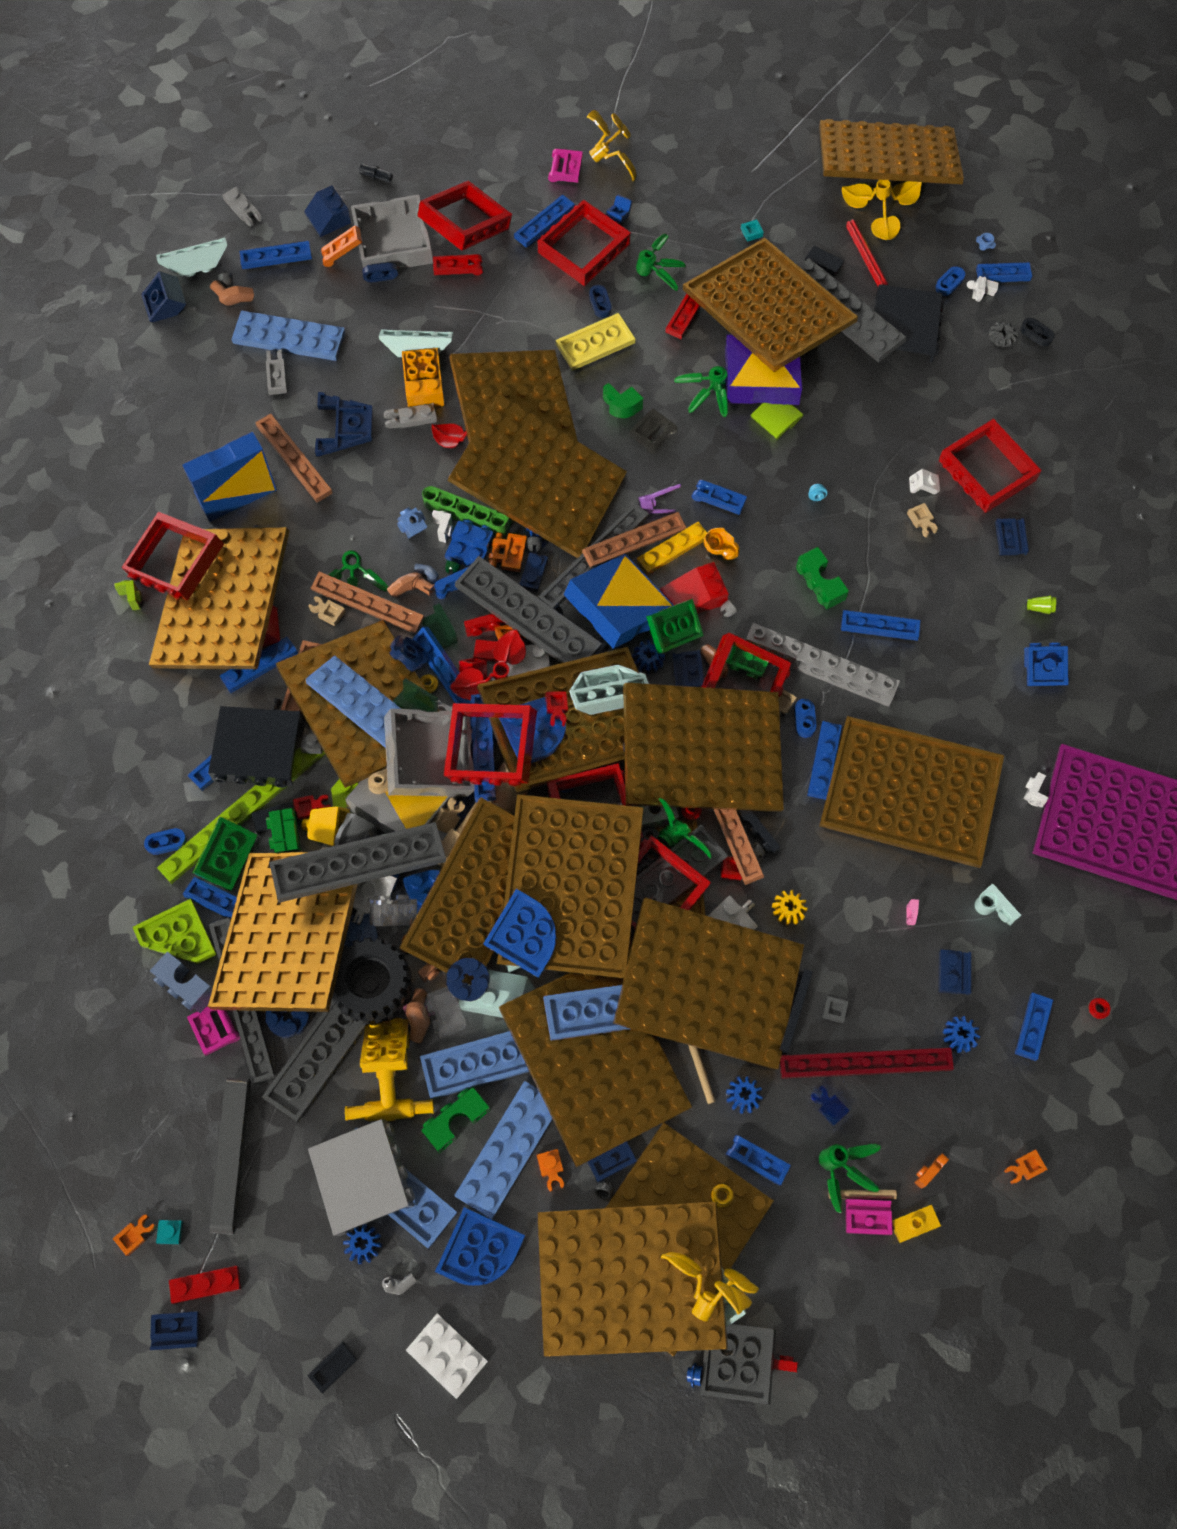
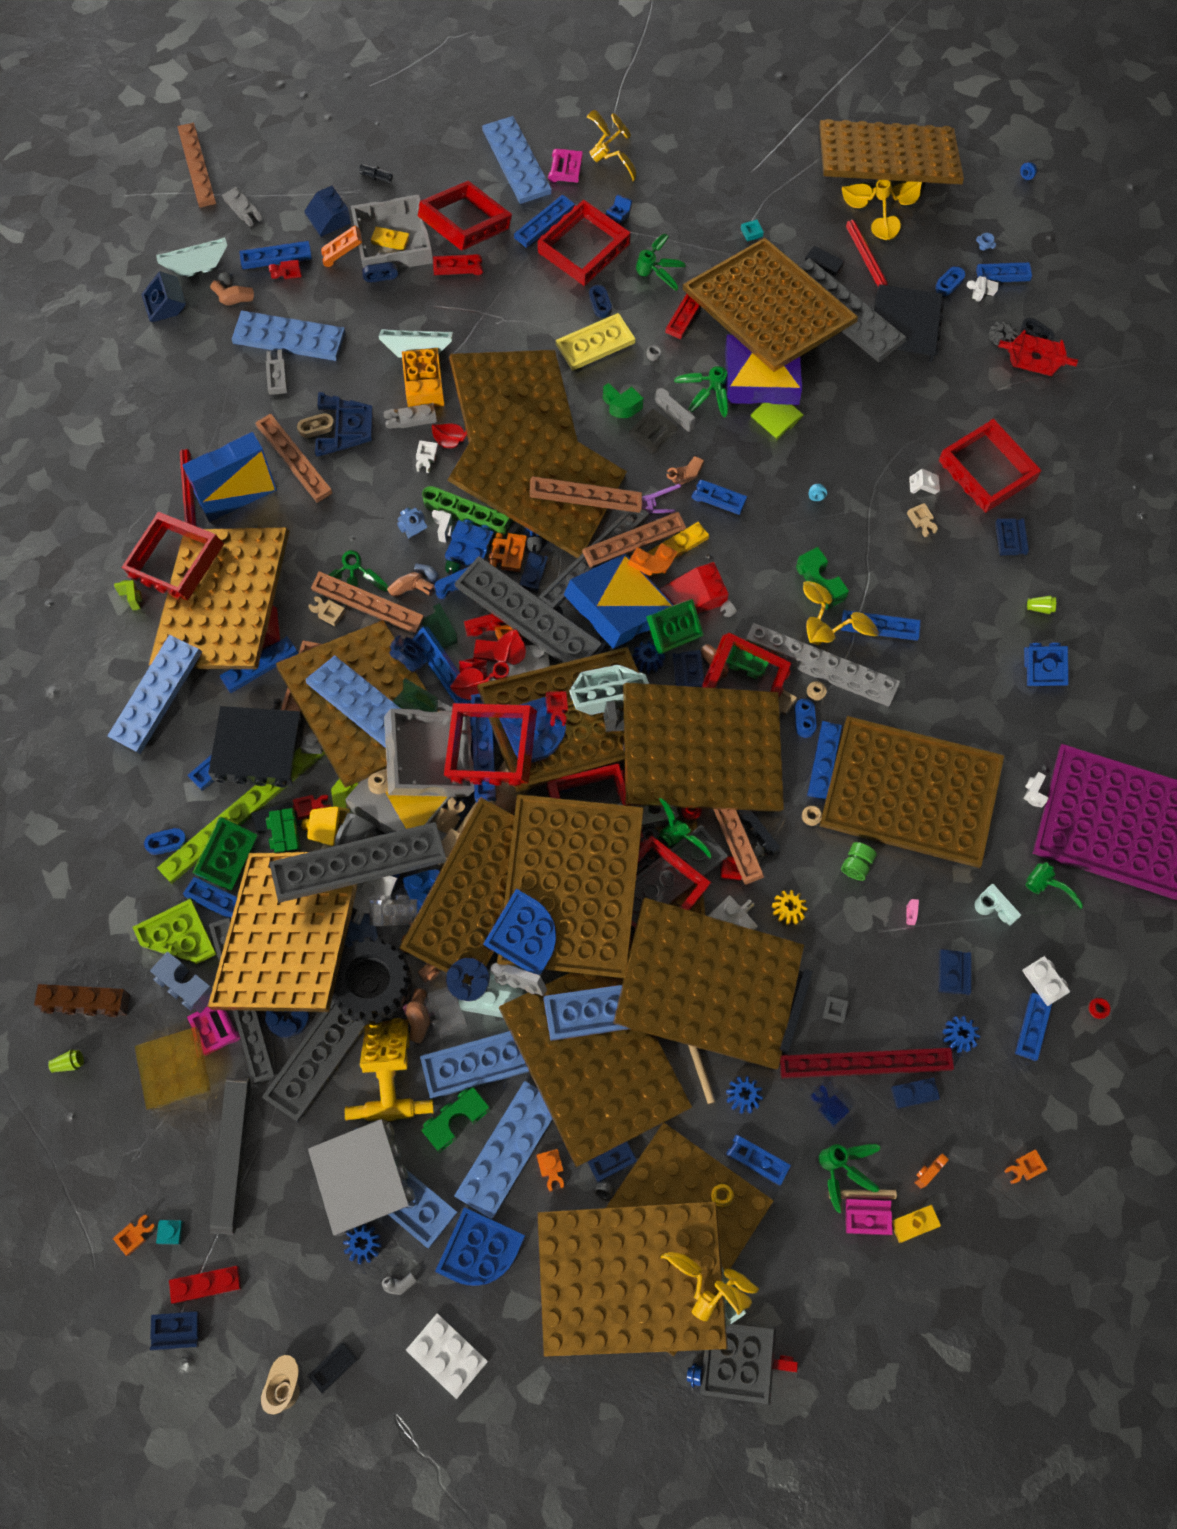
(68, 1061): none -> lime cone
(81, 1000): none -> reddish brown brick
(154, 694): none -> medium blue plate
(172, 1068): none -> clear yellow plate
(188, 492): none -> red axle
(196, 165): none -> nougat plate
(281, 1386): none -> tan piece
(287, 269): none -> red plate
(315, 425): none -> tan plate
(390, 238): none -> yellow plate
(425, 454): none -> white plate
(433, 686): yellow plate -> none
(516, 159): none -> medium blue plate
(518, 978): none -> light grey hinge
(585, 494): none -> nougat plate
(613, 718): none -> dark grey bracket
(652, 564): none -> orange plate
(653, 352): none -> light grey hinge
(674, 409): none -> light grey hinge
(687, 473): none -> nougat arm
(722, 543): light orange hair -> none
(811, 810): none -> tan plate
(816, 695): none -> tan plate
(820, 631): none -> yellow plant
(858, 862): none -> bright green wheel
(915, 1093): none -> dark blue plate
(1028, 170): none -> blue plate
(1043, 876): none -> green plant
(1046, 980): none -> white bracket
(1052, 354): none -> red plate

